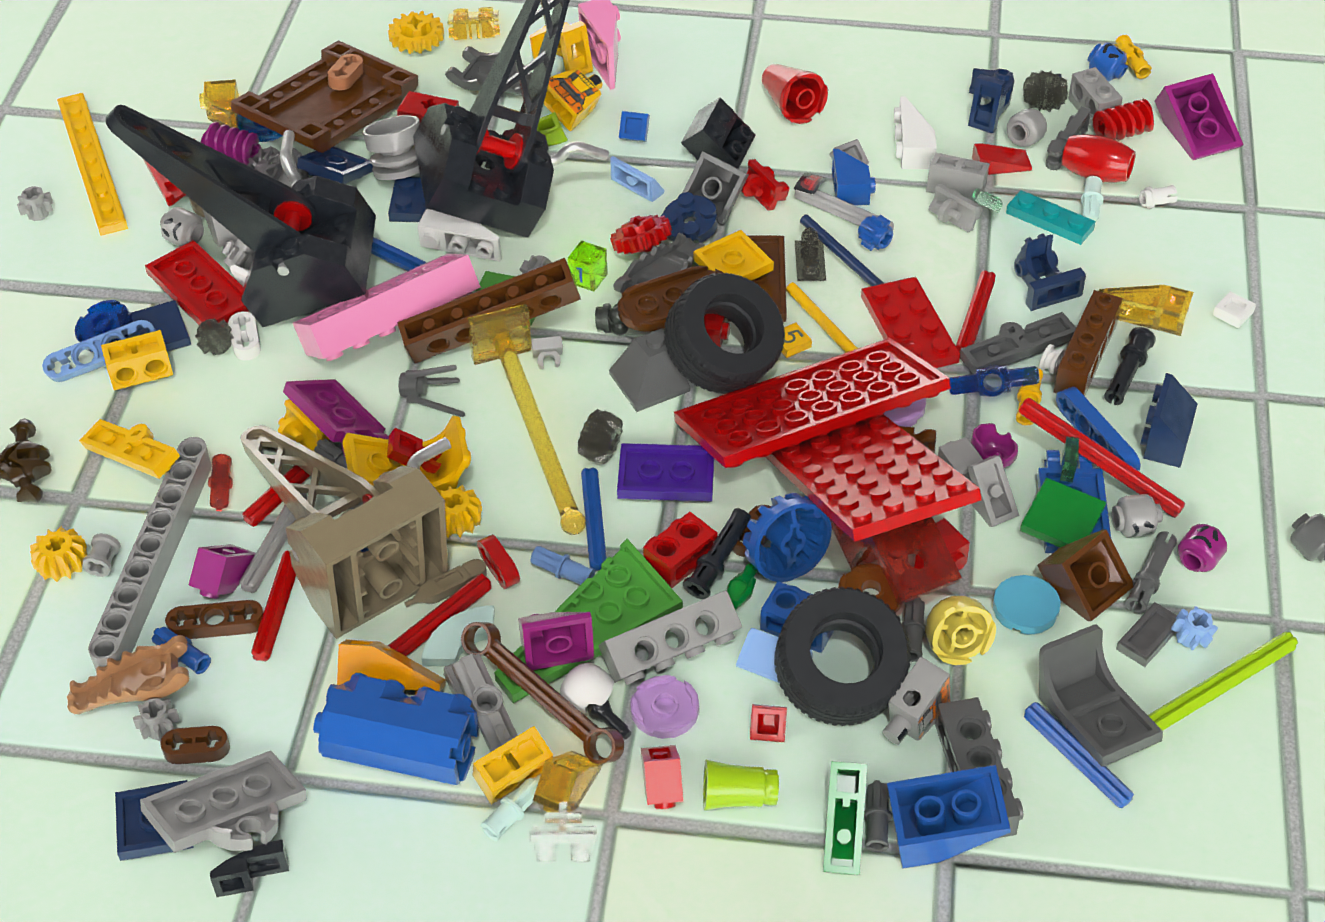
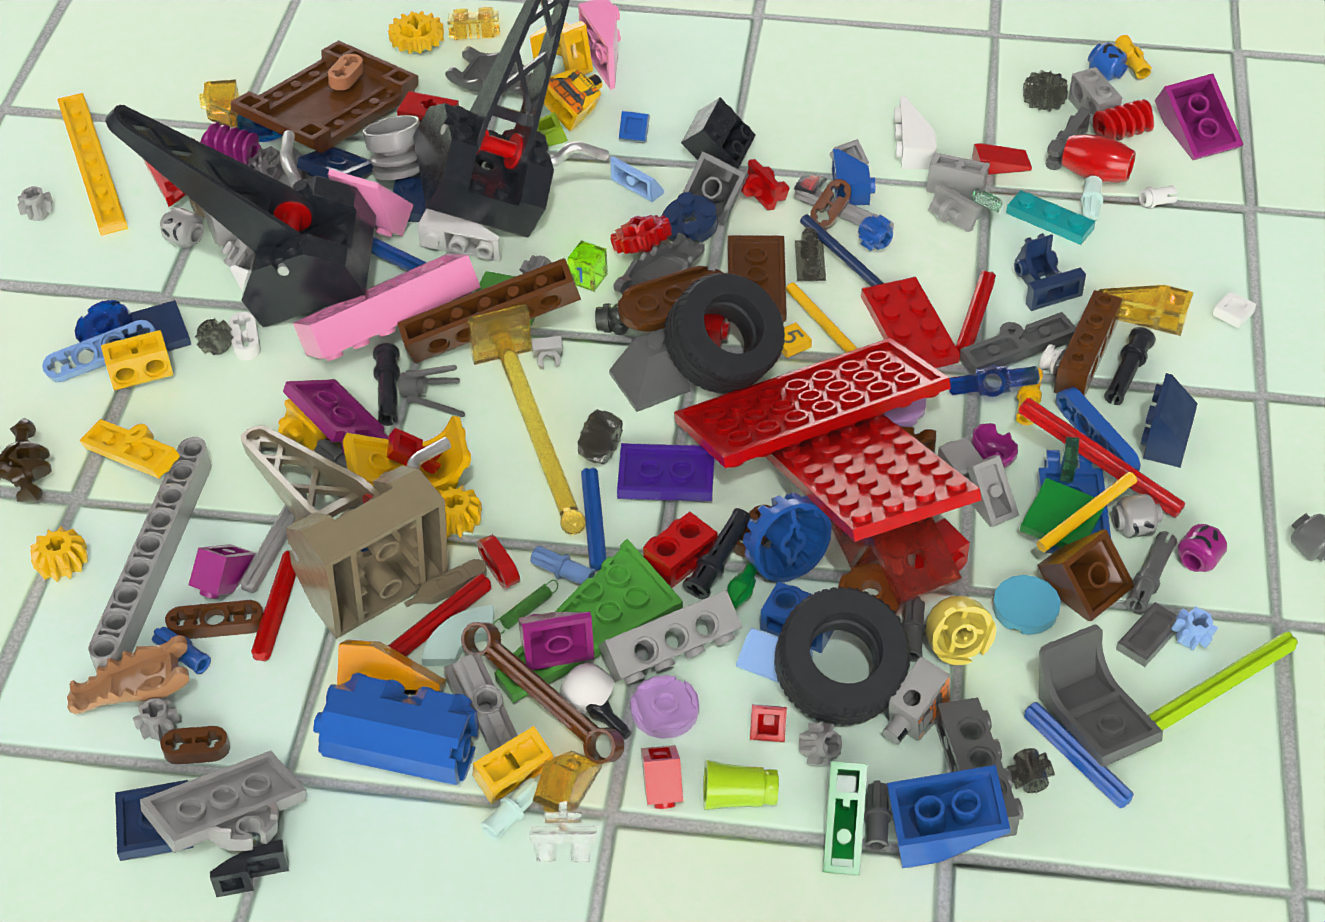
(101, 555): light grey bush -> none
(197, 283): red plate -> none
(220, 481): clear red axle -> none
(270, 500): red axle -> none
(386, 374): none -> black pin
(390, 209): none -> bright pink slope
(526, 606): none -> bright green piece
(734, 255): yellow plate -> none
(795, 92): red cone -> none
(820, 743): none -> light grey gear
(836, 207): none -> reddish brown beam
(997, 89): dark blue tile -> none
(1026, 127): light grey head -> none
(1031, 770): none -> clear smoke gear
(1086, 512): none -> yellow bar

